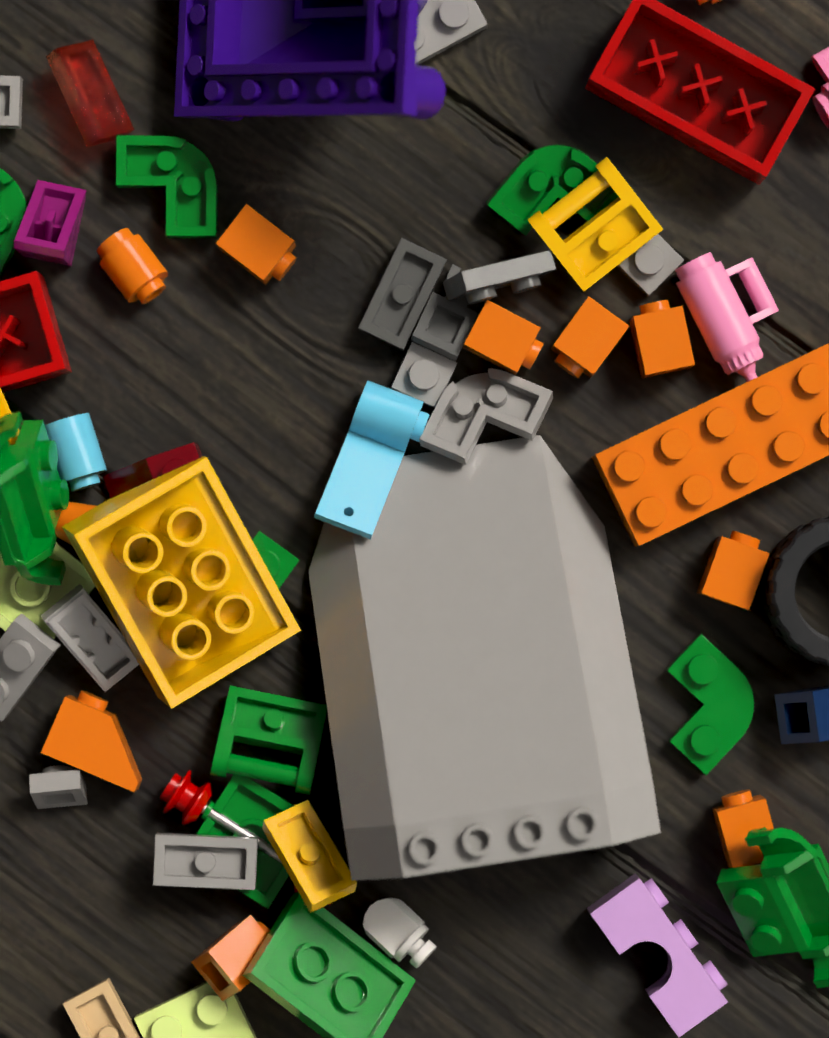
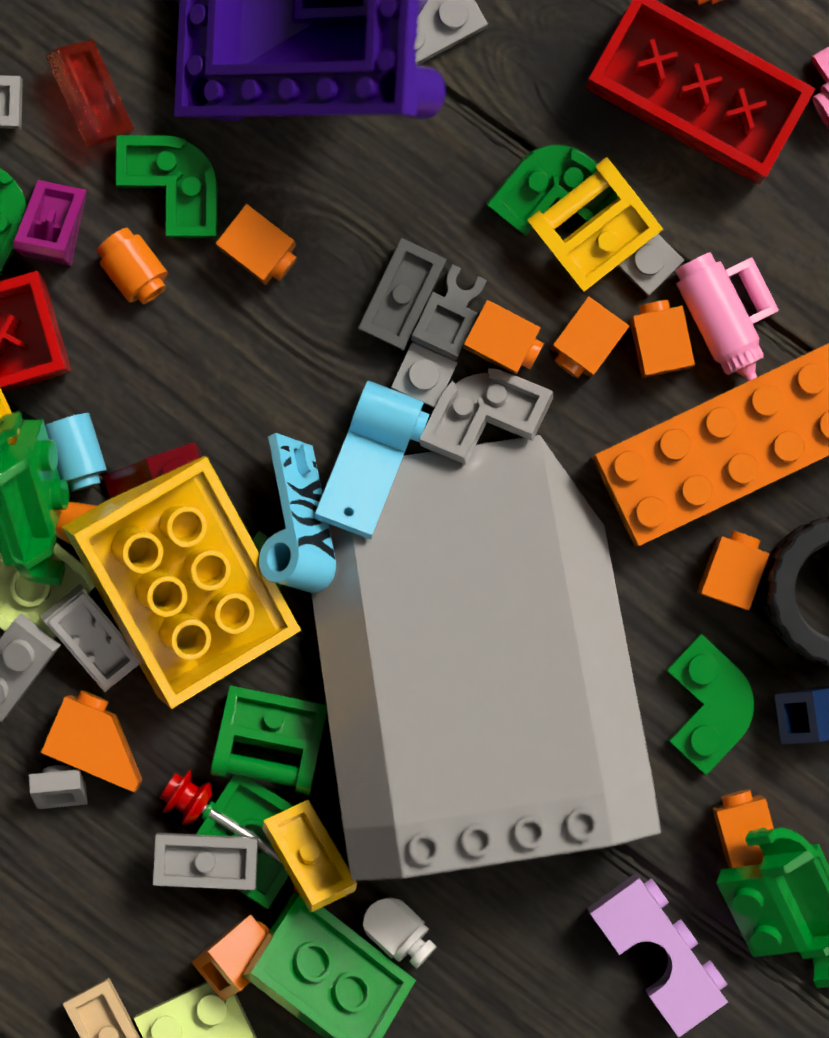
(304, 551): none -> medium azure door
(519, 273): plate -> none

